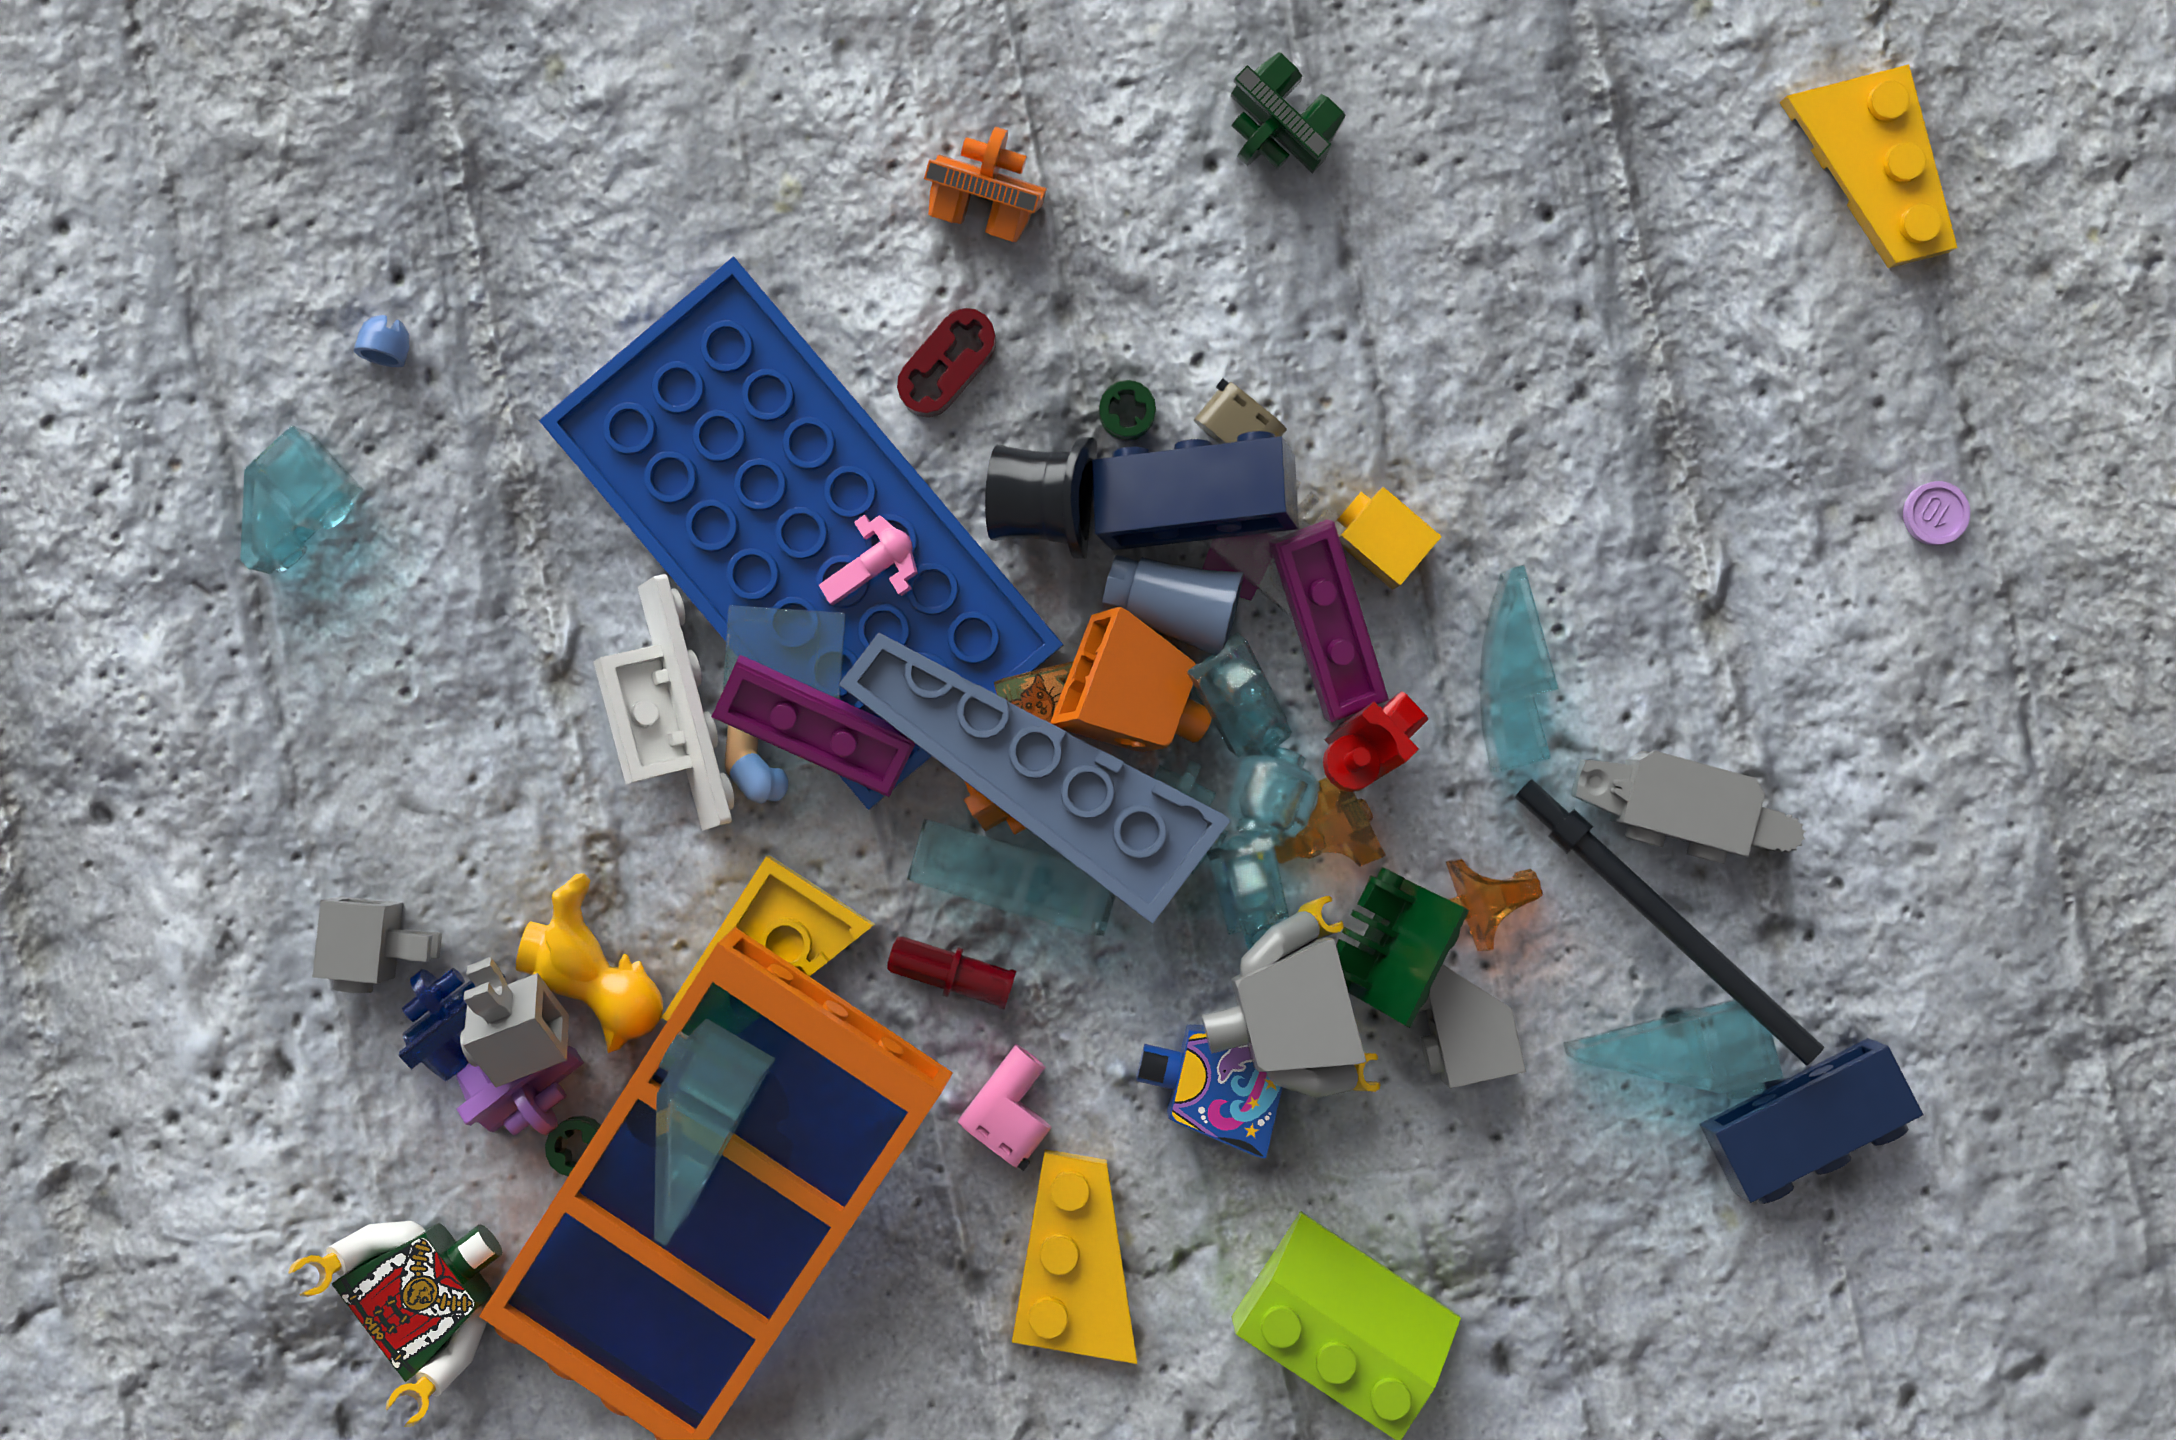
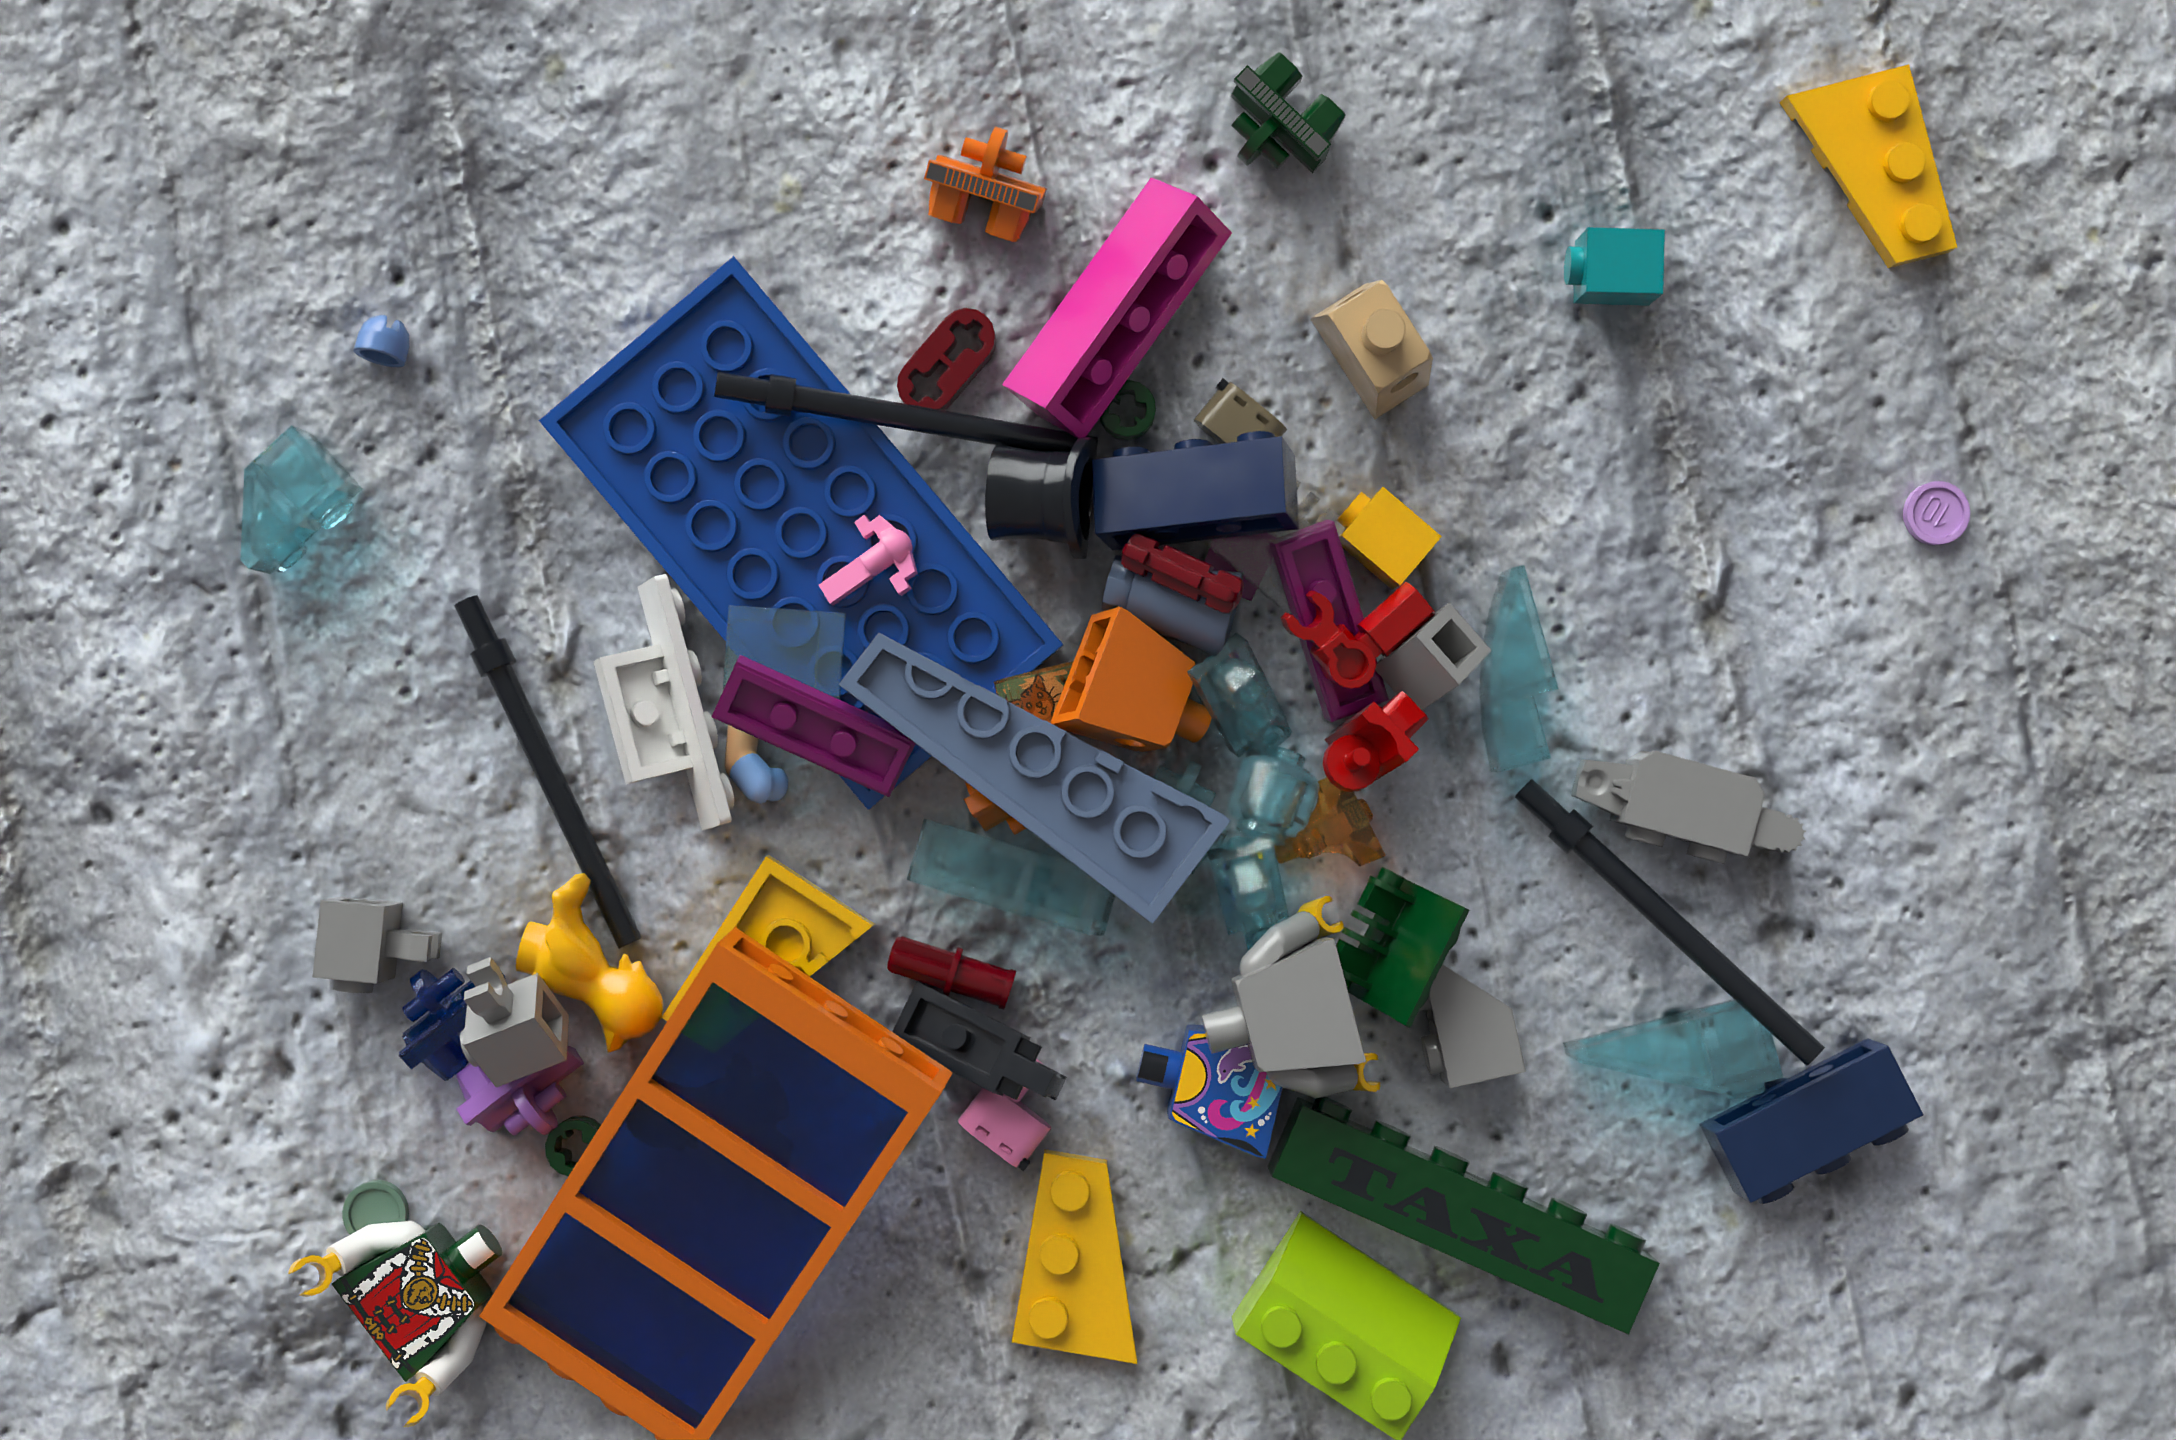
(374, 1204): none -> sand green piece
(494, 660): none -> black bar
(697, 1113): clear light blue slope -> none
(782, 395): none -> black bar
(975, 1045): none -> black hinge
(1117, 307): none -> dark pink brick
(1182, 573): none -> dark red axle
(1351, 658): none -> red bar
(1376, 346): none -> tan torso
(1434, 658): none -> light grey brick
(1464, 1214): none -> dark green brick
(1490, 898): clear orange piece -> none
(1616, 266): none -> teal brick

